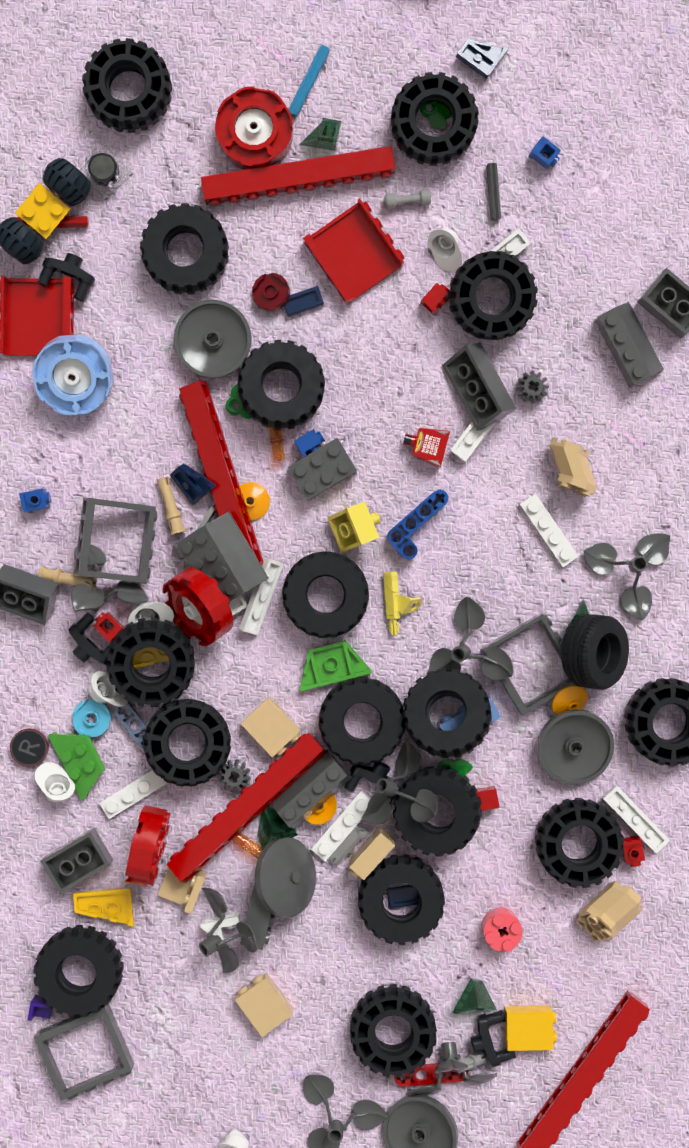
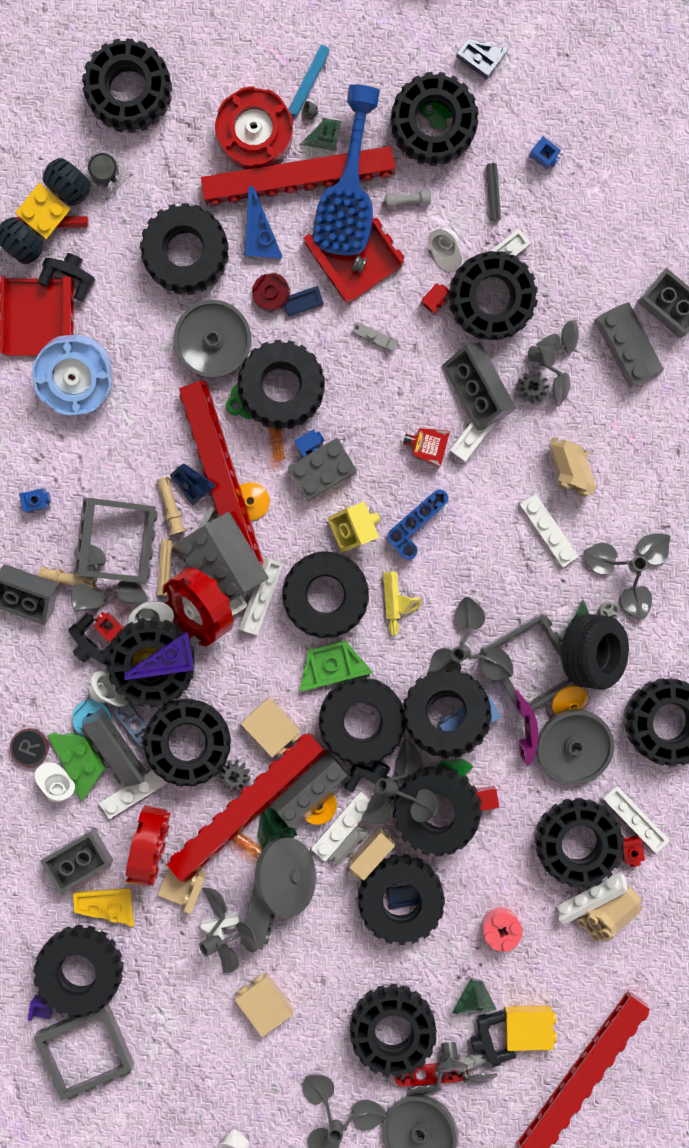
(113, 748): none -> dark grey slope
(165, 565): none -> tan axle
(170, 659): none -> dark purple wing
(259, 236): none -> blue wing
(310, 110): none -> dark grey hinge
(345, 210): none -> blue piece
(359, 264): none -> dark grey bush
(375, 336): none -> light grey piece
(528, 745): none -> magenta slope
(547, 351): none -> dark grey plant
(592, 898): none -> white plate
(613, 611): none -> light grey wheel

